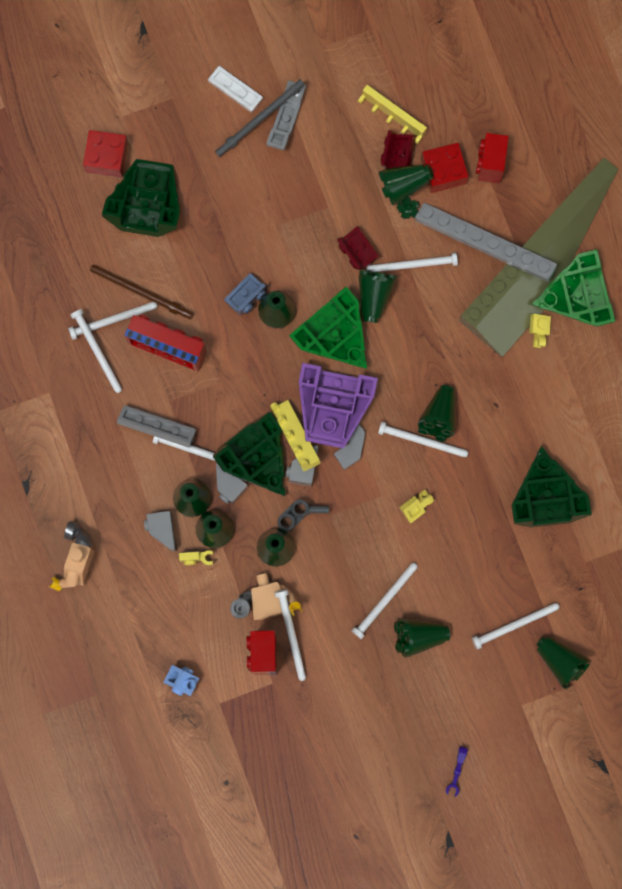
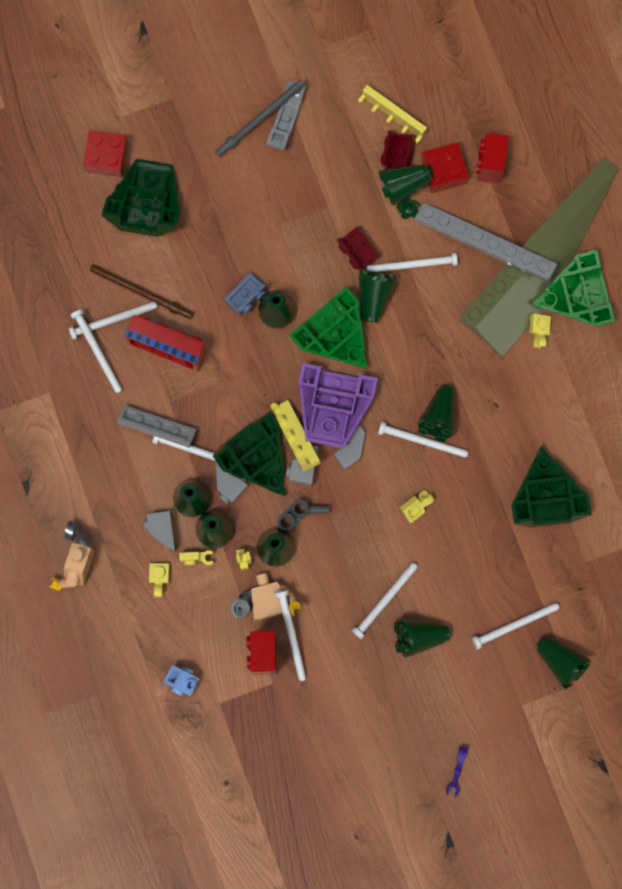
(158, 575): none -> light yellow plate
(235, 89): white tile -> none
(243, 559): none -> light yellow plate

